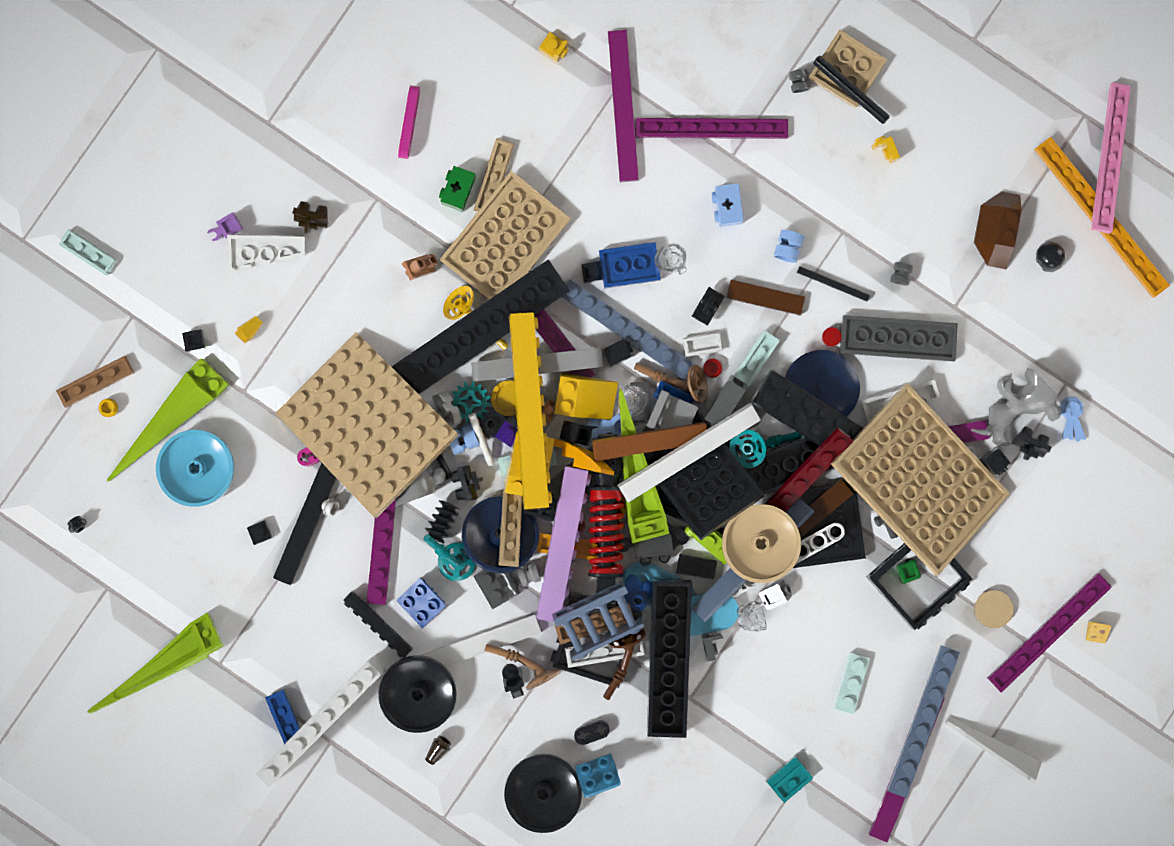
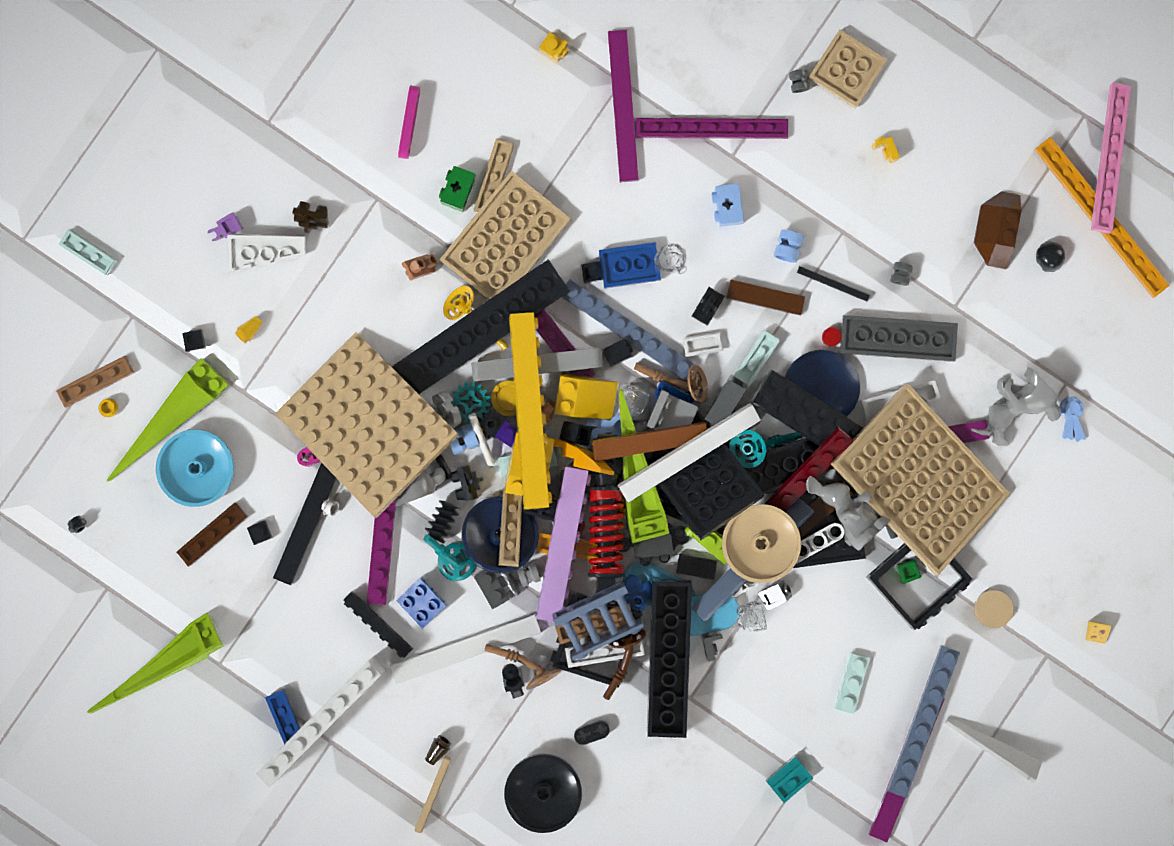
(212, 534): none -> reddish brown tile
(417, 694): black dish -> none
(432, 794): none -> tan tile
(598, 775): dark azure bracket -> none
(712, 368): red tile -> none
(853, 91): black axle -> none
(858, 523): none -> light grey animal
(995, 461): black brick -> none
(1031, 446): black hips -> none
(1049, 632): magenta tile -> none

